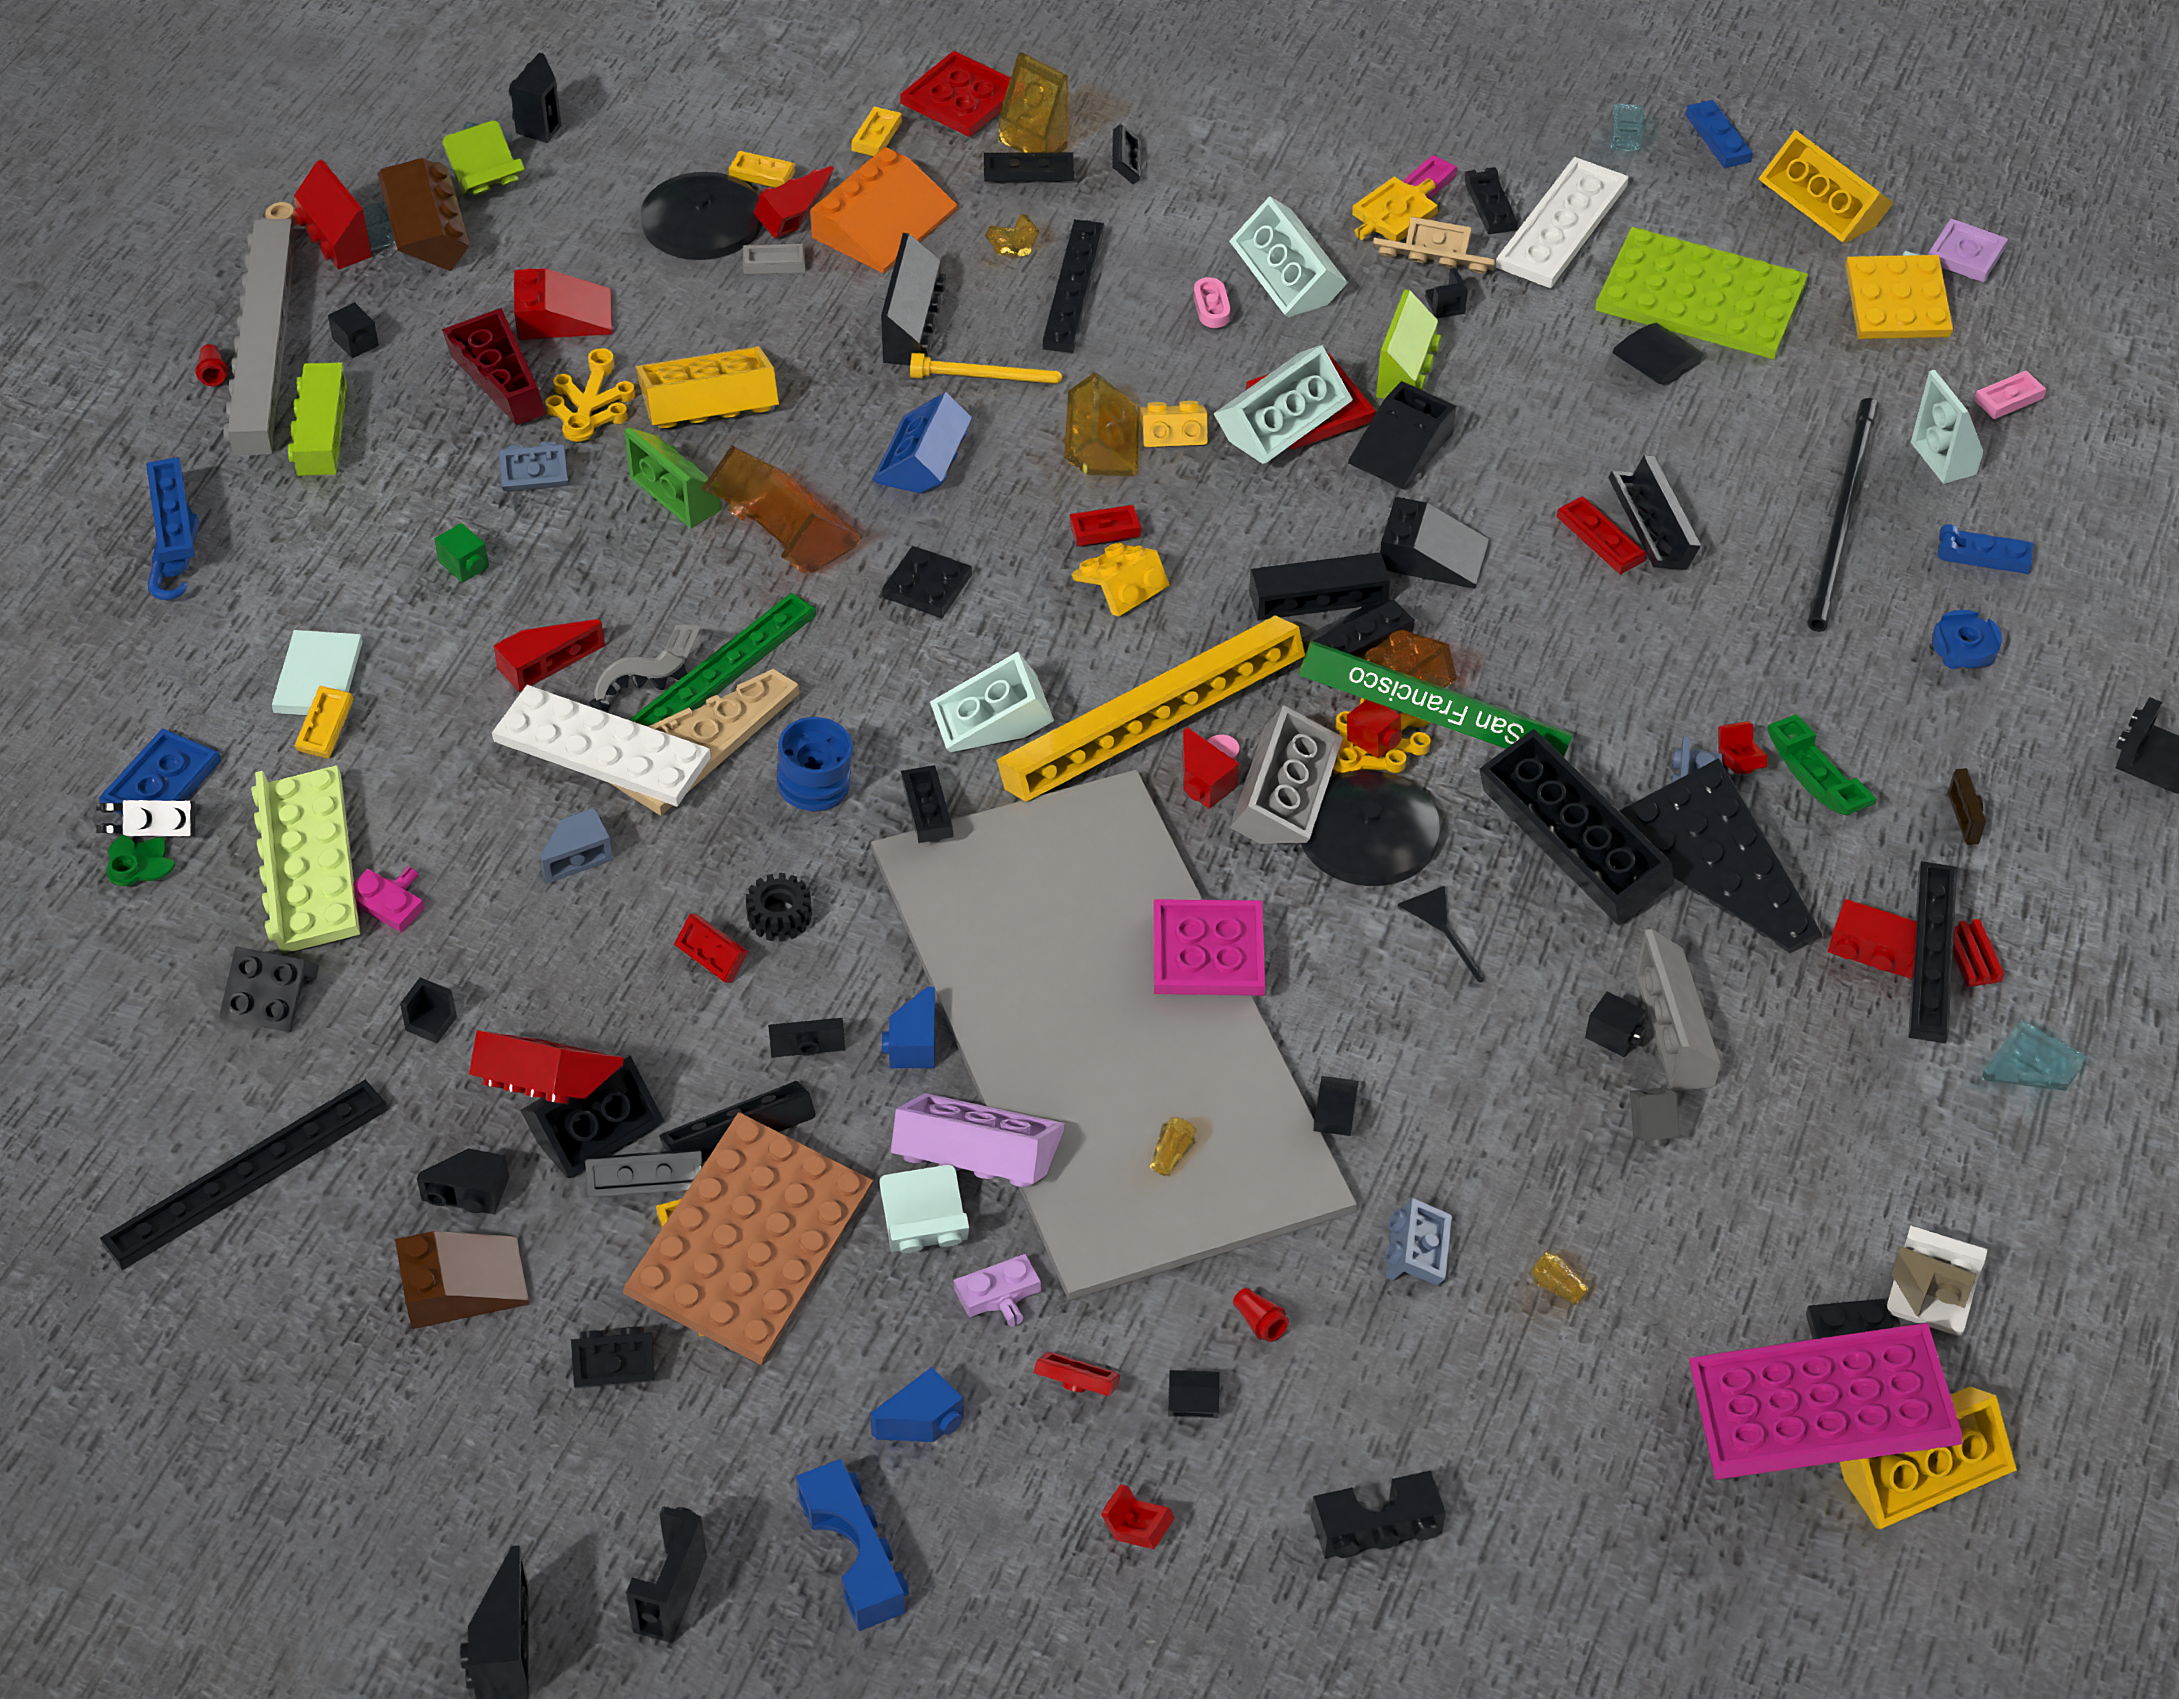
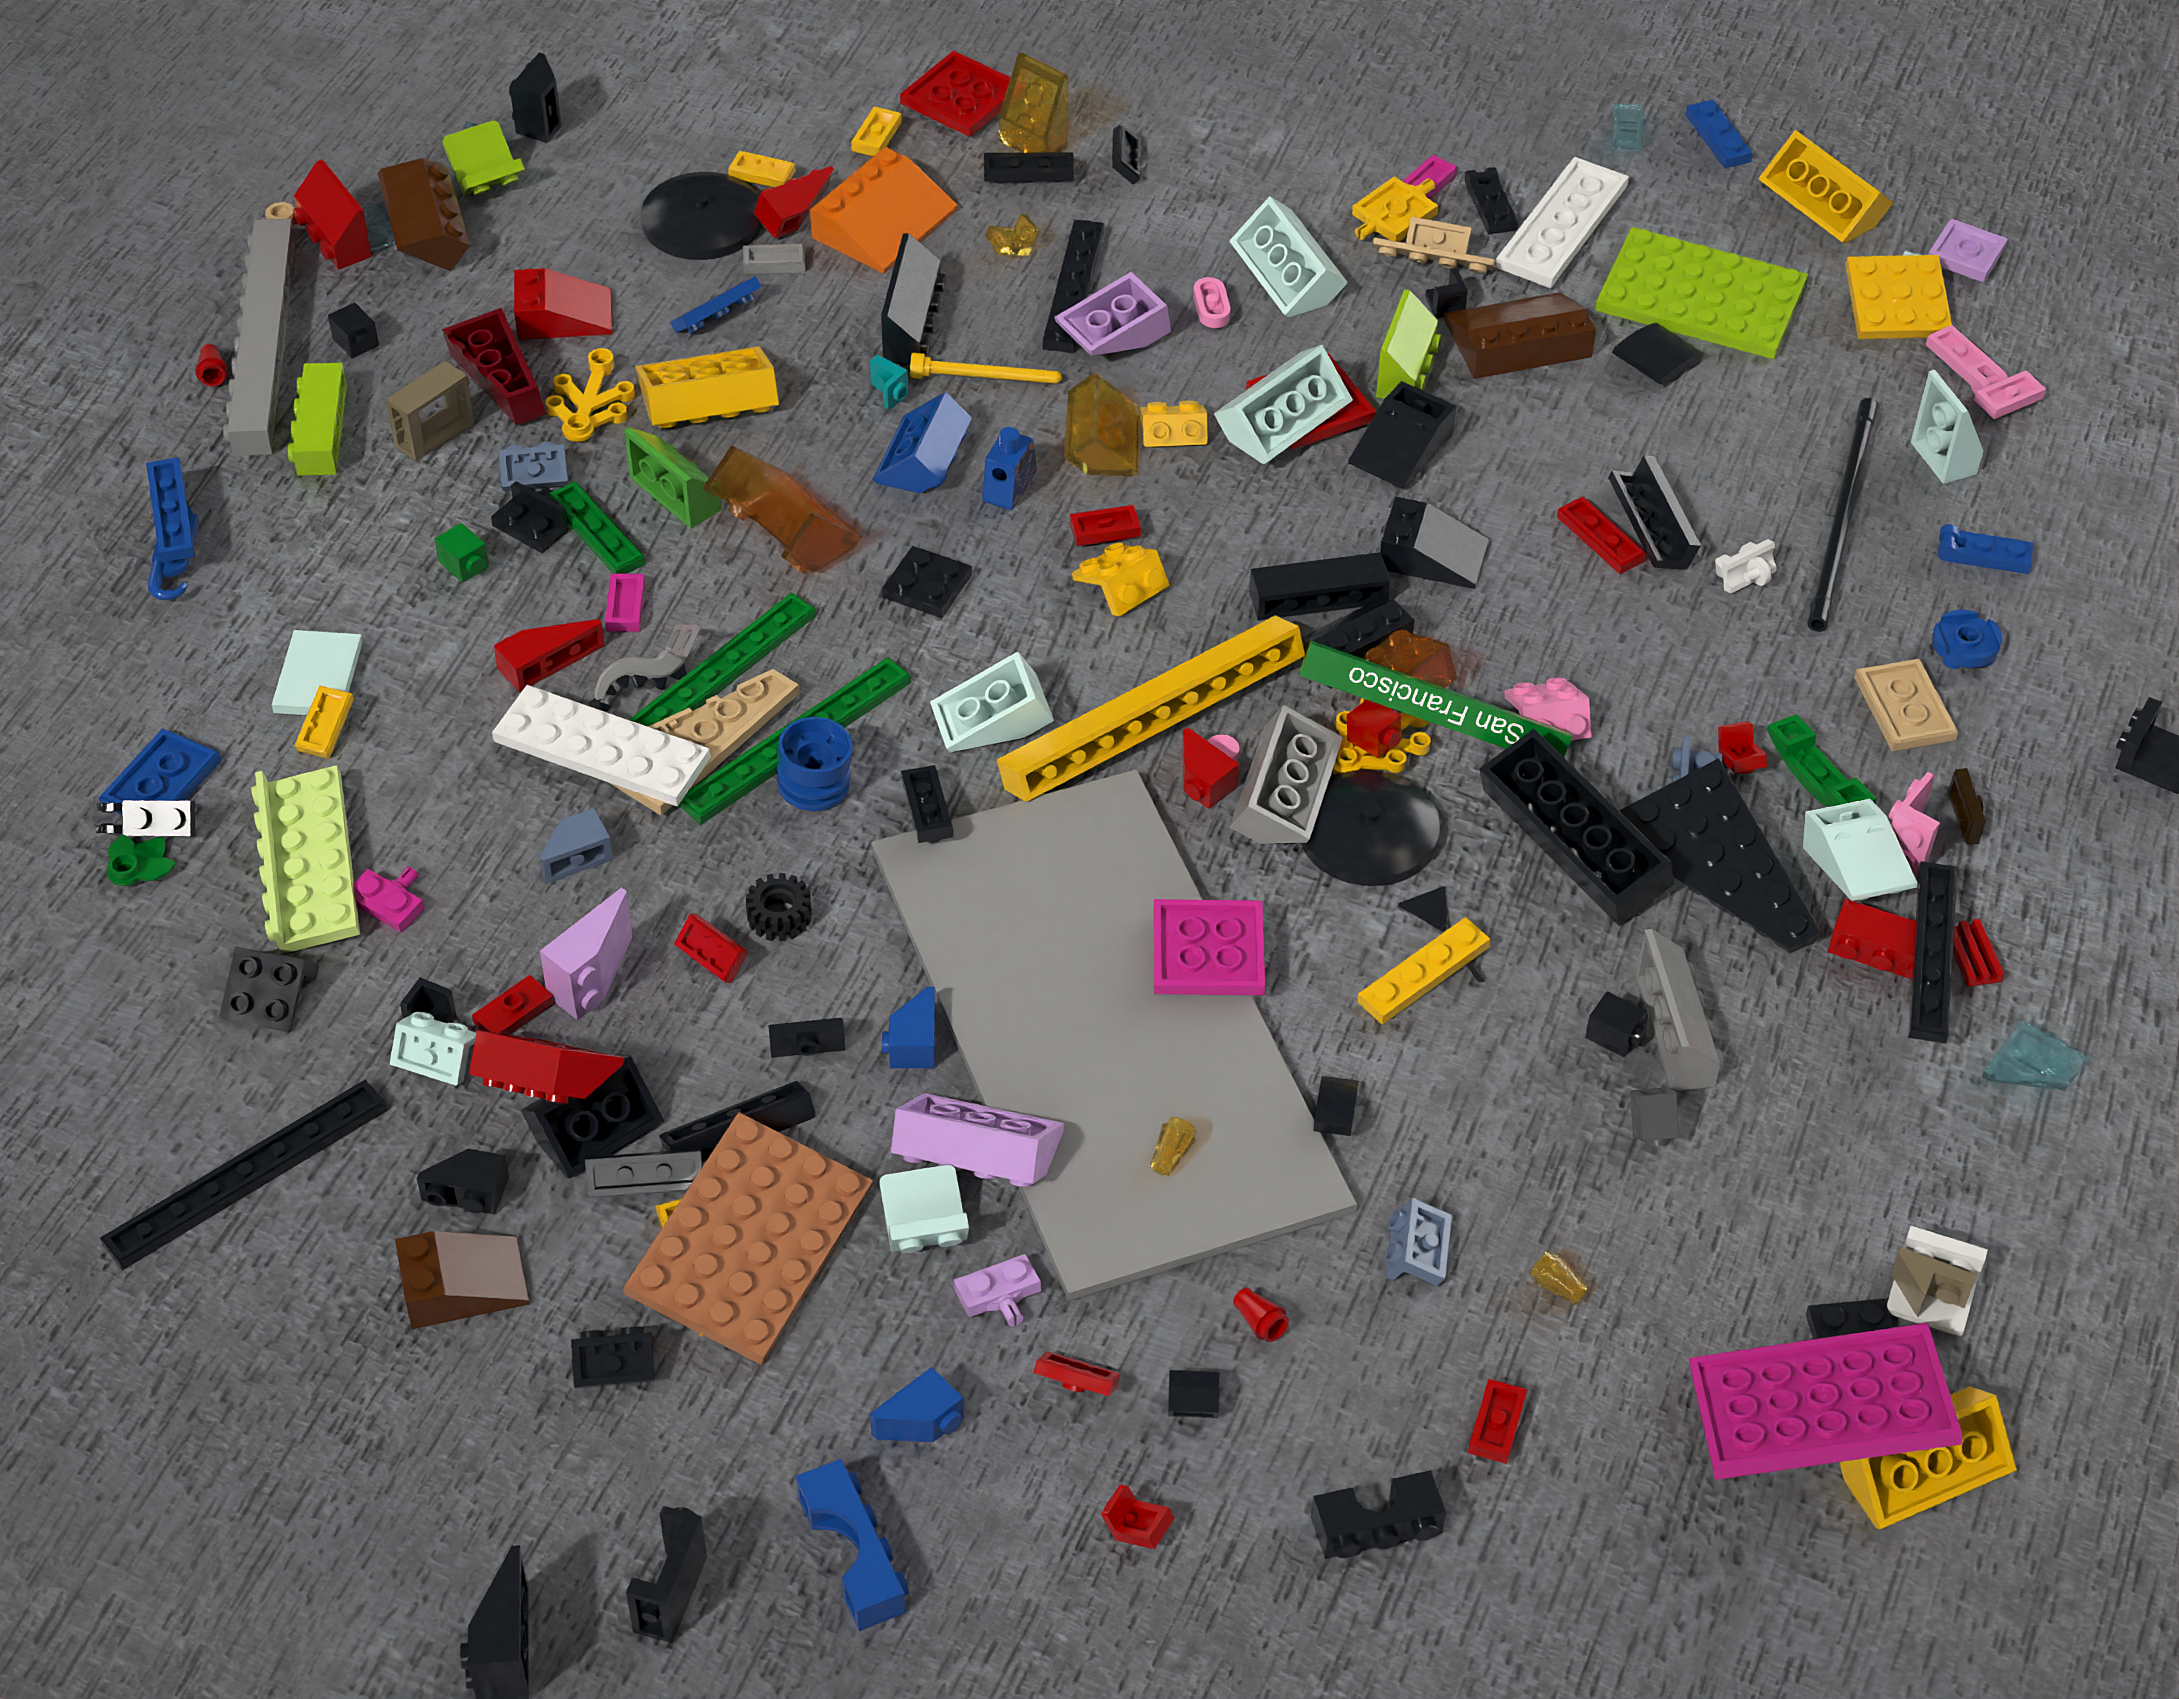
(421, 438): none -> dark tan window
(432, 1047): none -> light aqua bracket
(514, 1007): none -> red plate
(531, 518): none -> black bracket
(587, 956): none -> lavender slope
(597, 530): none -> green tile
(625, 602): none -> dark pink tile
(716, 306): none -> blue plate
(761, 761): none -> green tile
(890, 379): none -> teal bracket
(1011, 460): none -> blue torso
(1117, 318): none -> lavender slope
(1423, 970): none -> yellow plate
(1497, 1421): none -> red plate
(1522, 334): none -> reddish brown slope
(1554, 704): none -> bright pink bracket
(1750, 565): none -> white hips
(1857, 849): none -> light aqua slope
(1905, 705): none -> tan tile
(1911, 826): none -> bright pink bracket
(1965, 358): none -> bright pink plate

